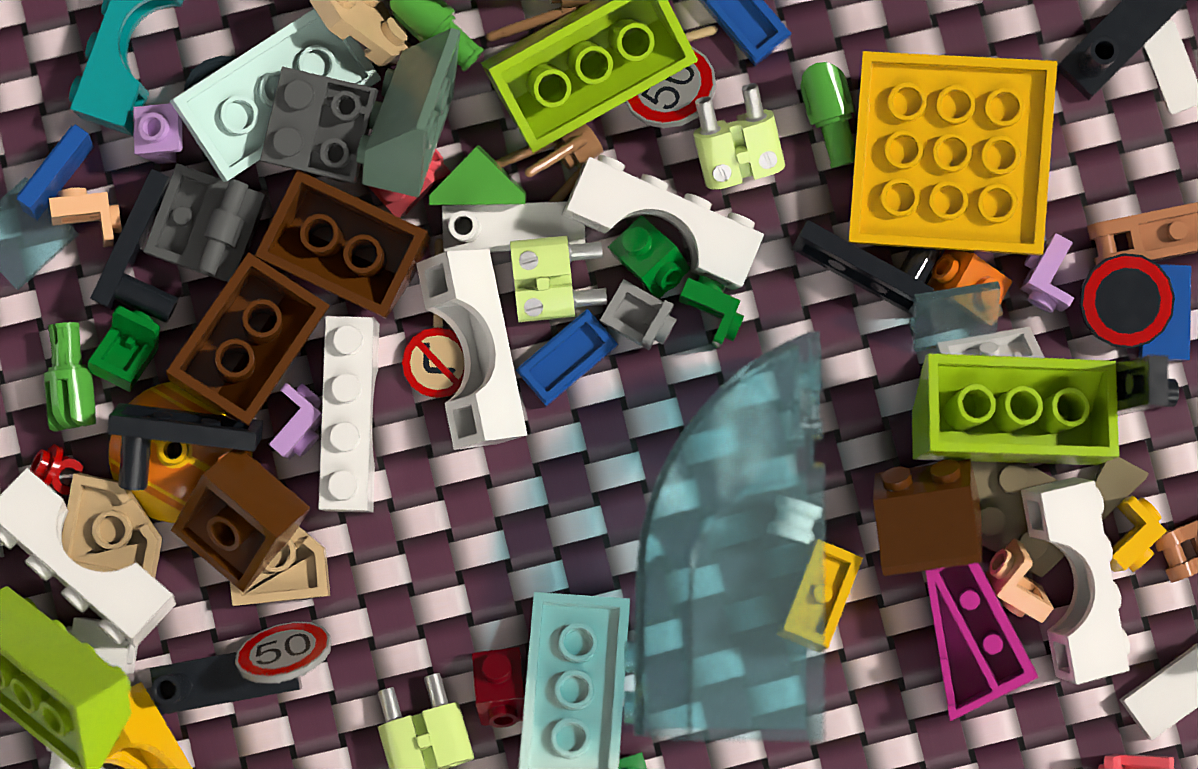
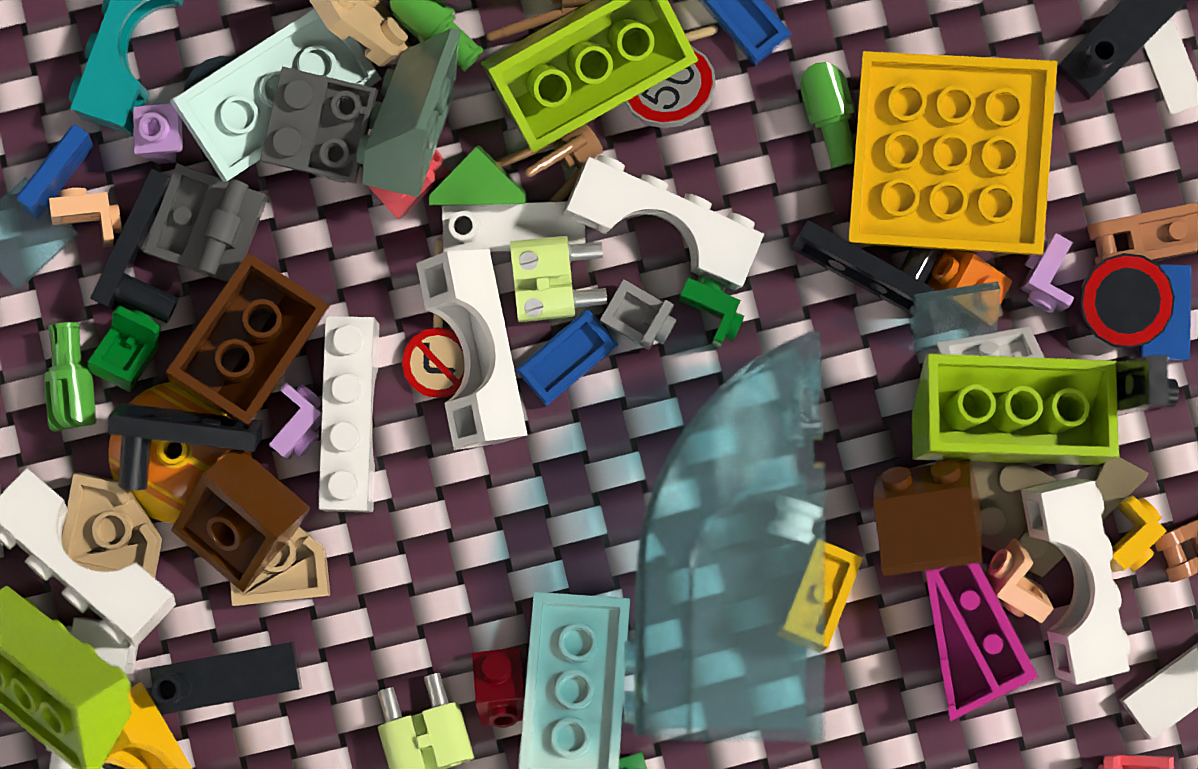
(49, 464): red plate -> none
(283, 652): piece -> none
(343, 244): reddish brown slope -> none
(650, 257): green bracket -> none
(738, 147): yellowish green piece -> none

